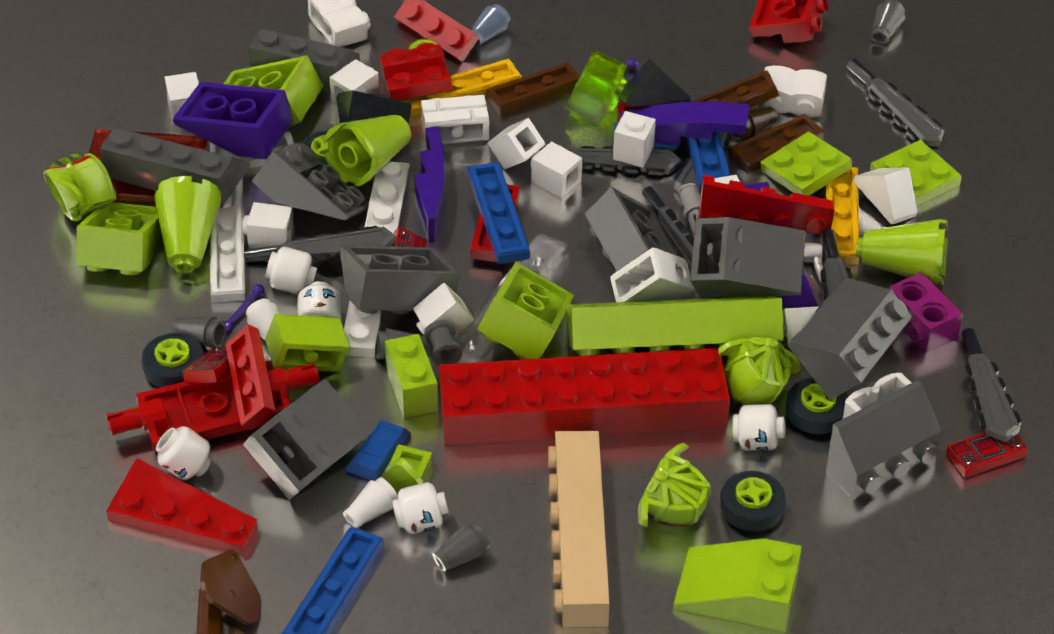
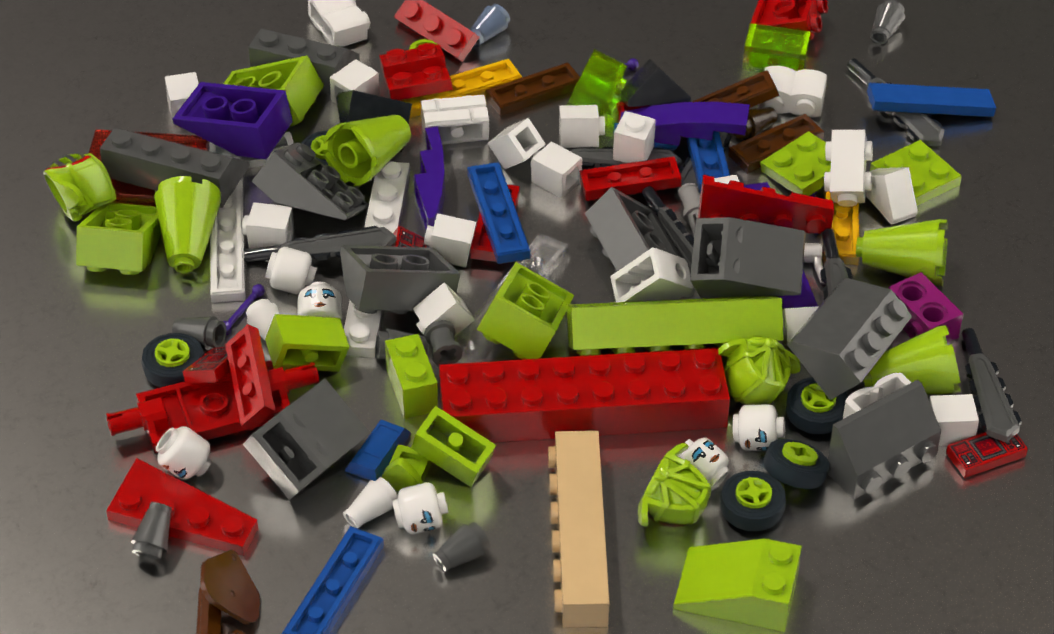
(153, 532): none -> dark grey cone
(451, 238): none -> white brick
(453, 446): none -> lime brick
(580, 126): none -> white brick
(630, 177): none -> red plate
(708, 460): none -> white head
(775, 47): none -> clear neon green brick
(796, 463): none -> black wheel
(848, 173): none -> white brick
(921, 359): none -> lime cone
(931, 99): none -> blue tile
(955, 417): none -> white brick

